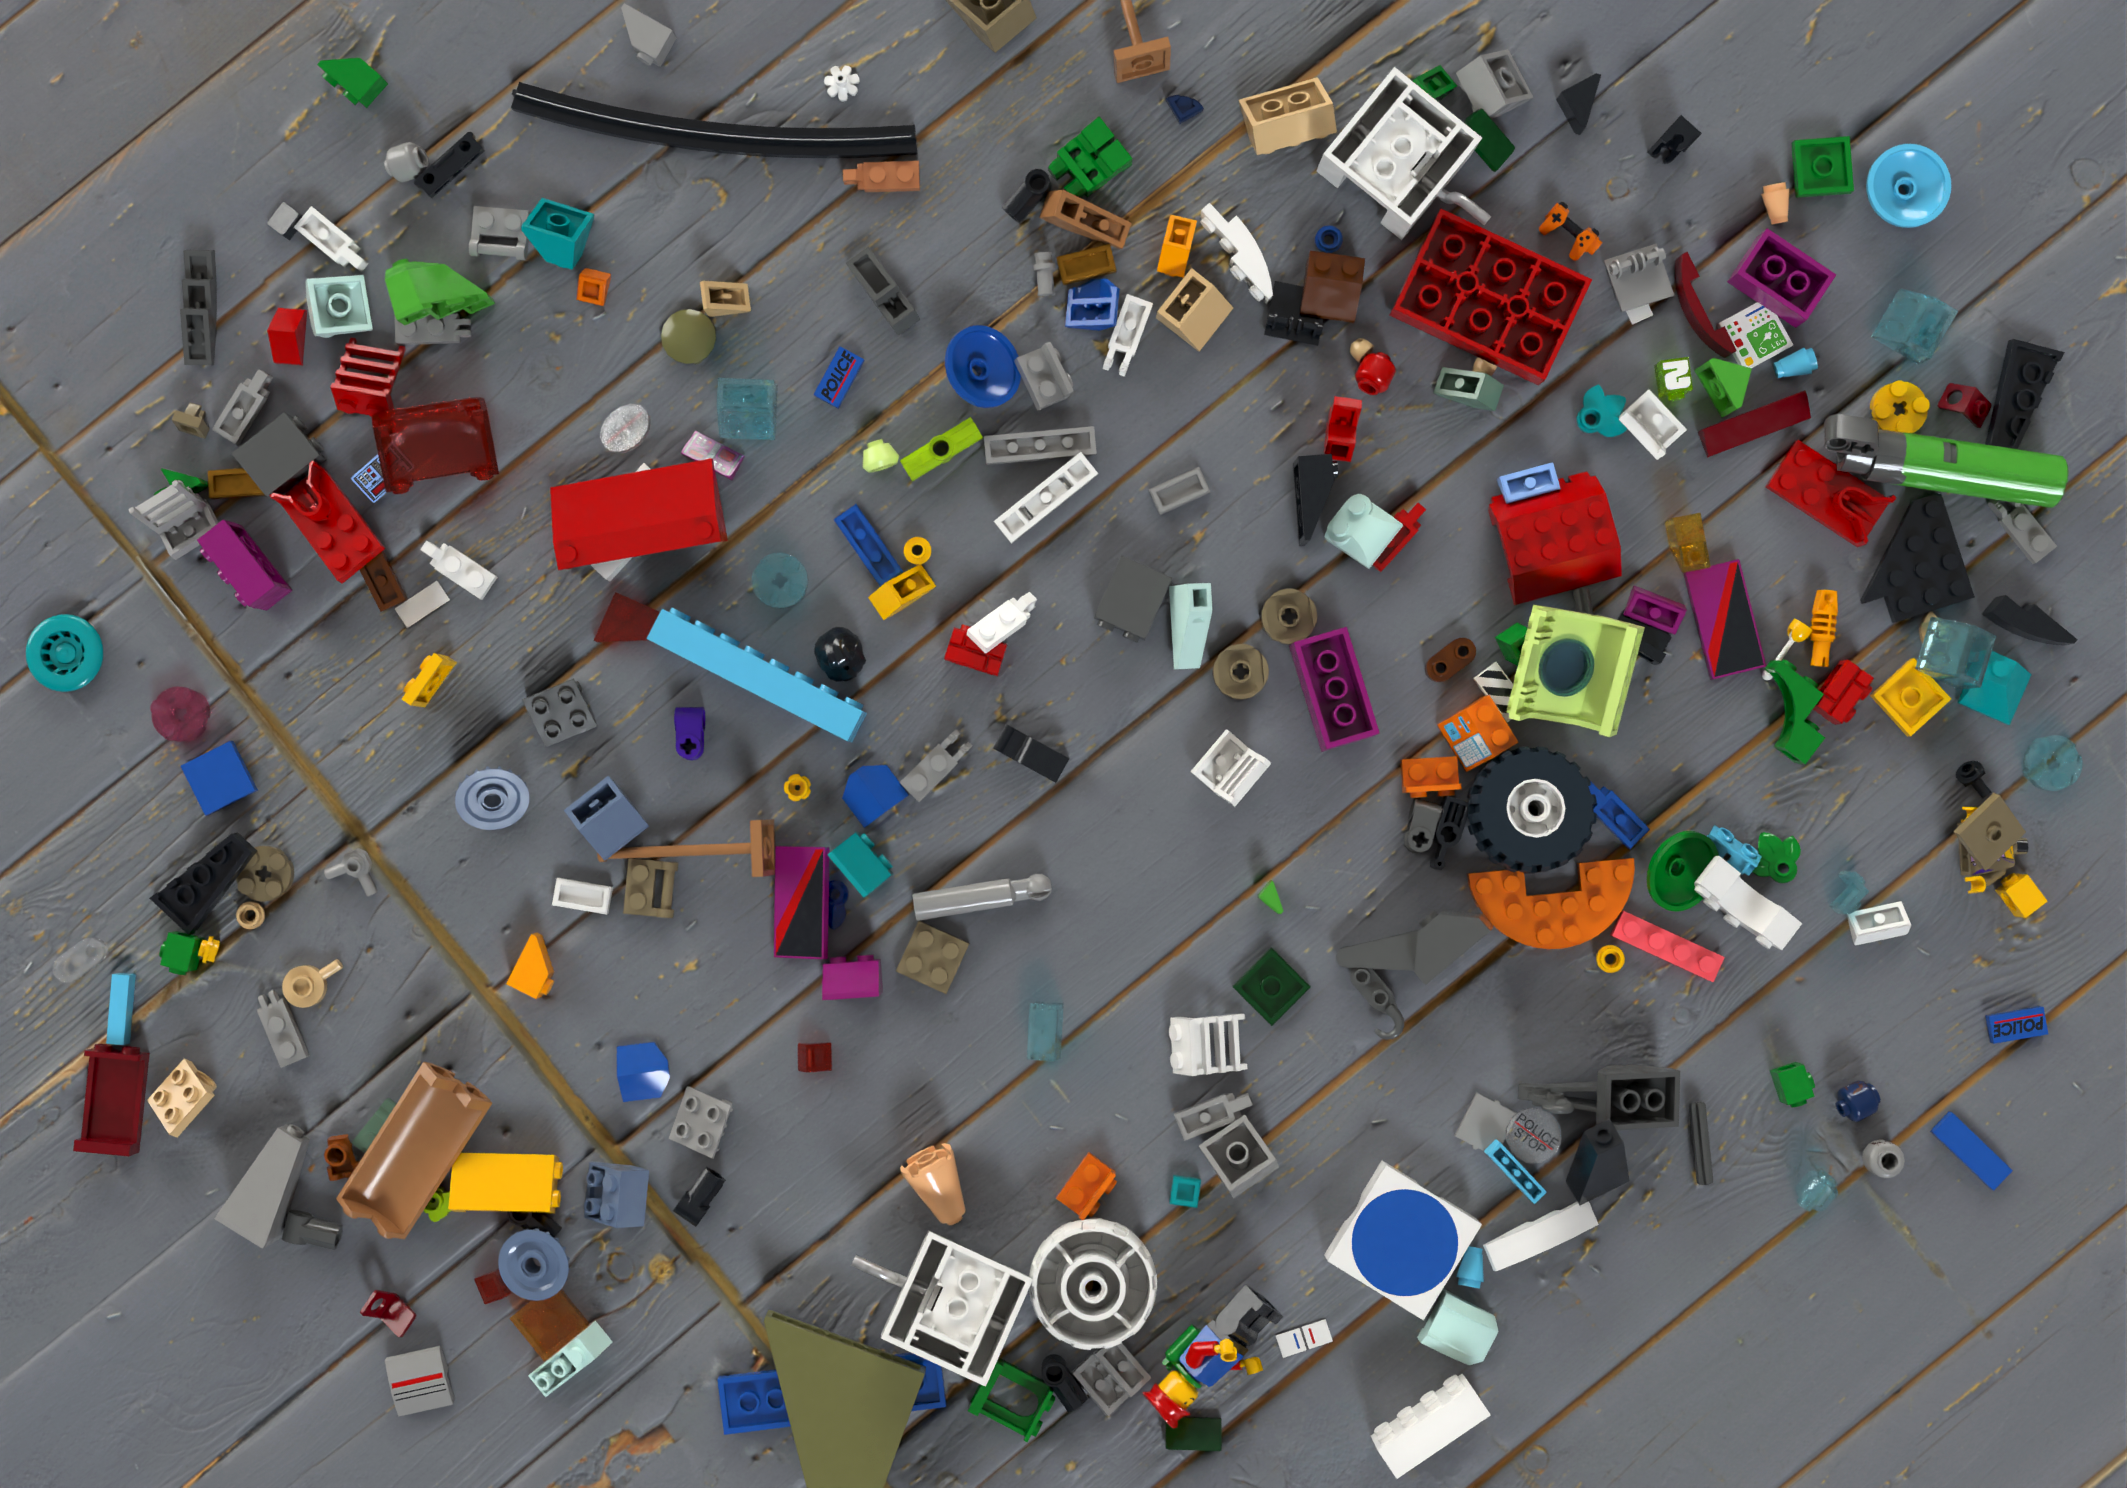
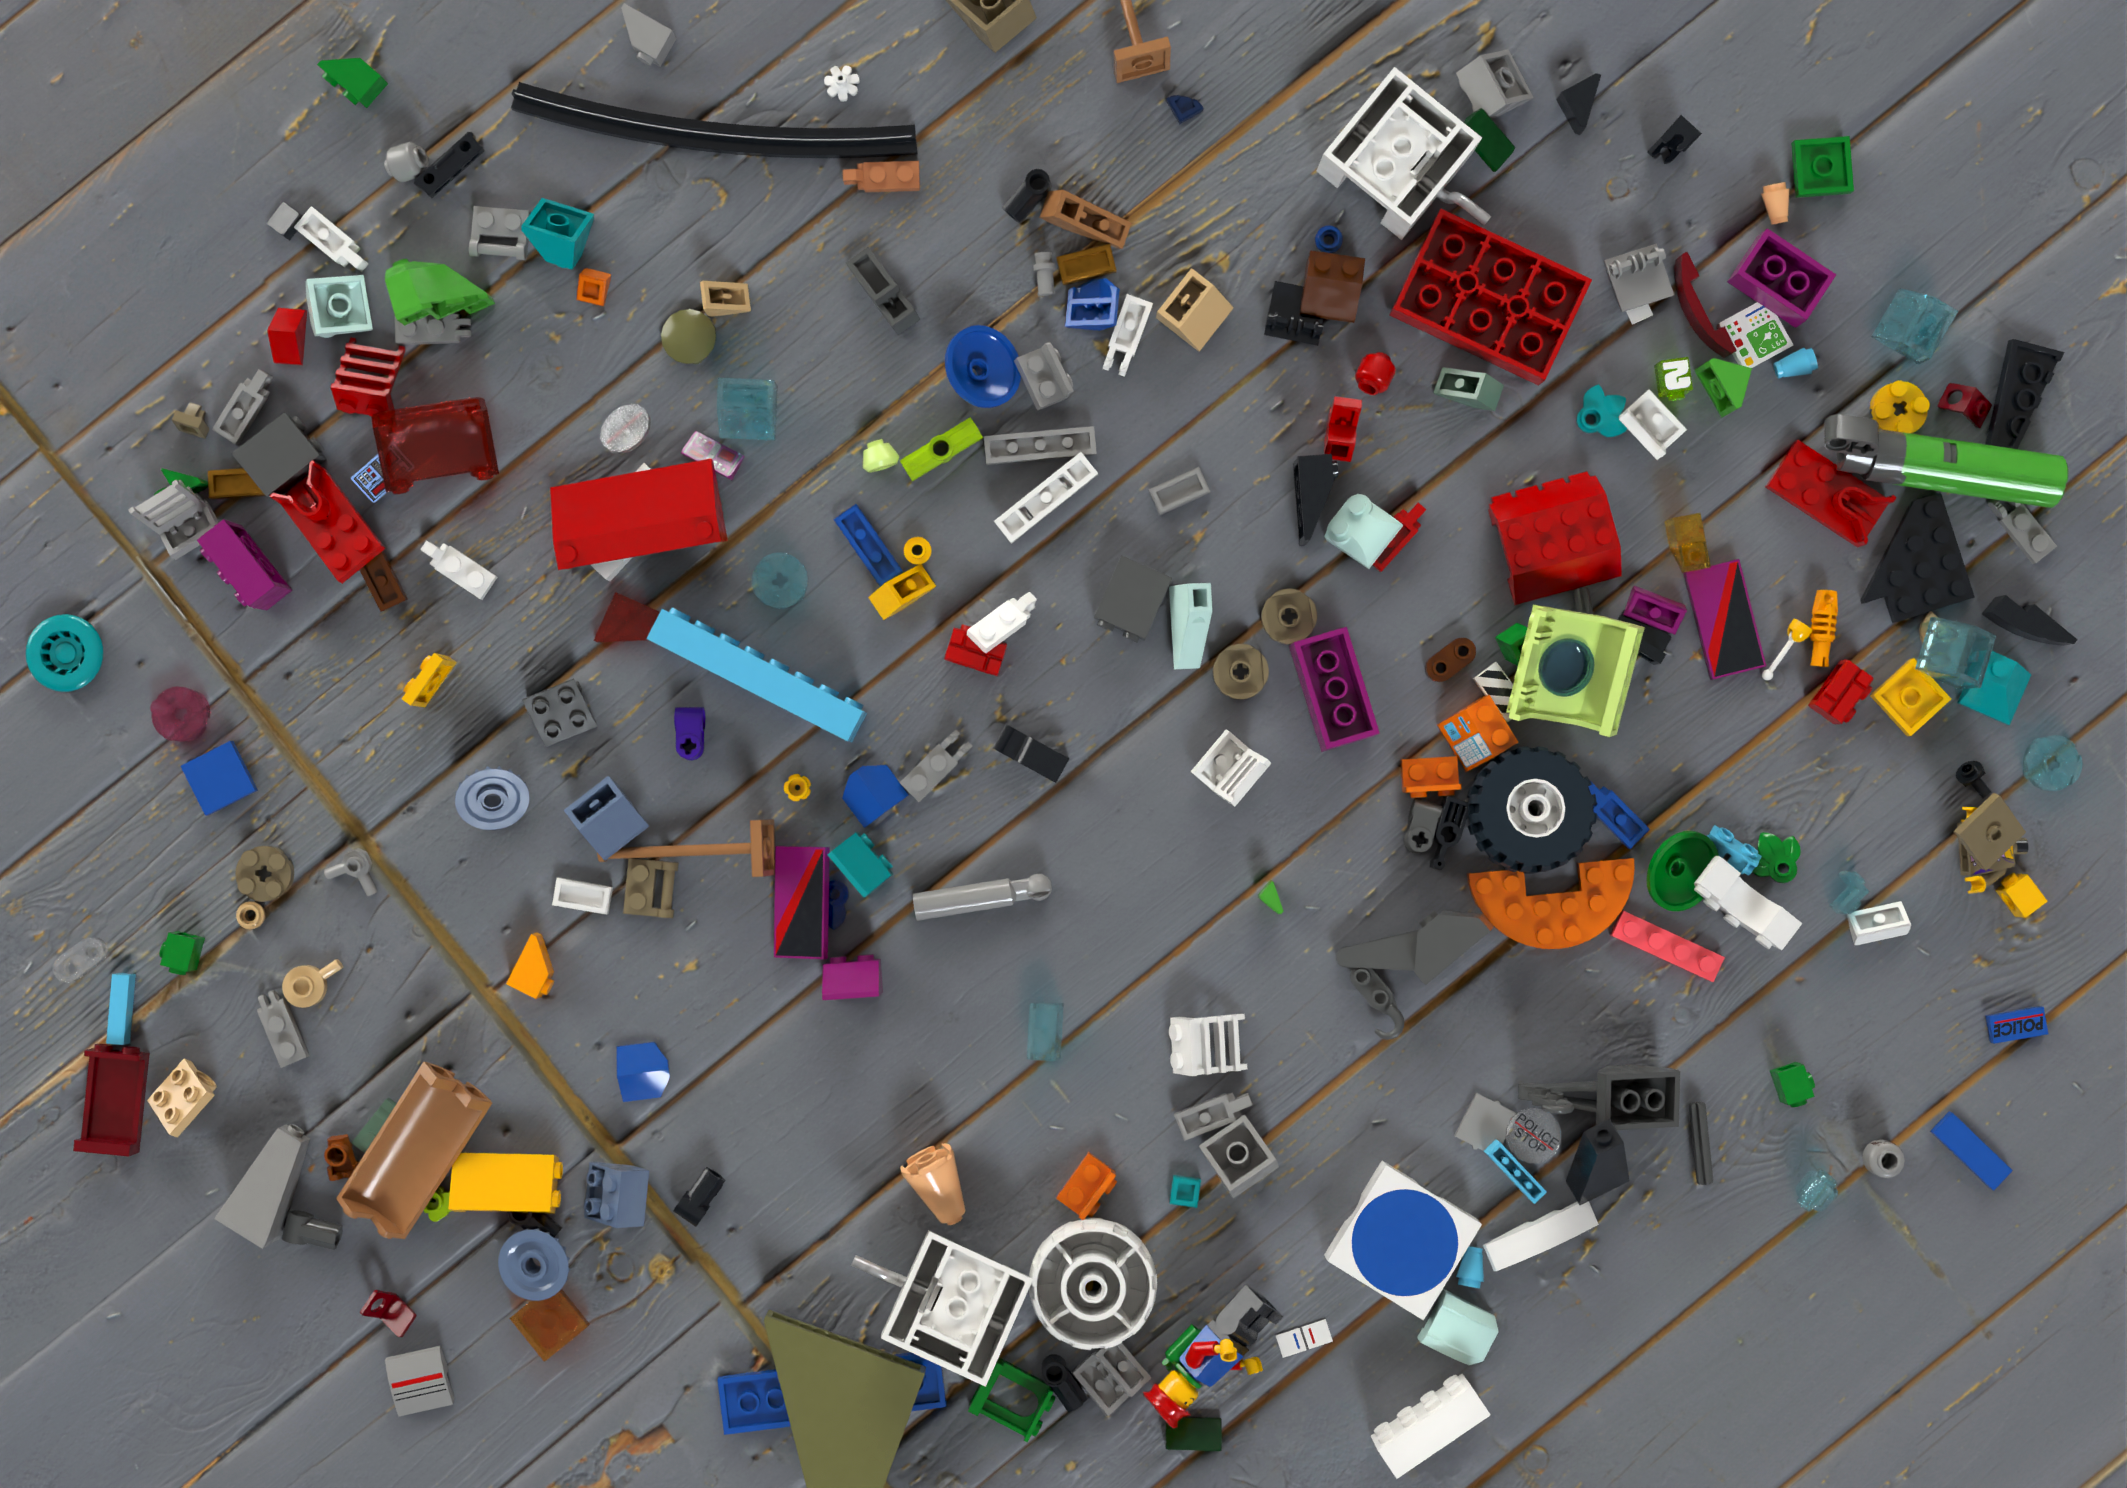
(200, 307): dark grey slope -> none
(200, 888): black wing -> none
(209, 949): yellow plate -> none
(422, 604): white sticker -> none
(492, 1286): clear red slope -> none
(570, 1359): light aqua slope -> none
(701, 1122): light grey hinge -> none
(814, 1057): clear red slope -> none
(839, 377): blue tile -> none
(839, 654): black hair -> none
(932, 957): dark tan plate -> none
(1093, 140): green hips -> none
(1176, 246): light orange slope -> none
(1248, 260): white slope -> none
(1271, 986): dark green tile -> none
(1288, 116): tan slope -> none
(1360, 349): tan hinge -> none
(1436, 83): green slope -> none
(1483, 366): tan hinge -> none
(1528, 483): light blue slope -> none
(1586, 240): orange piece -> none
(1618, 961): yellow plate -> none
(1755, 424): dark red slope -> none
(1800, 695): green arch -> none
(1857, 1101): dark blue head -> none
(1920, 174): medium azure dish -> none

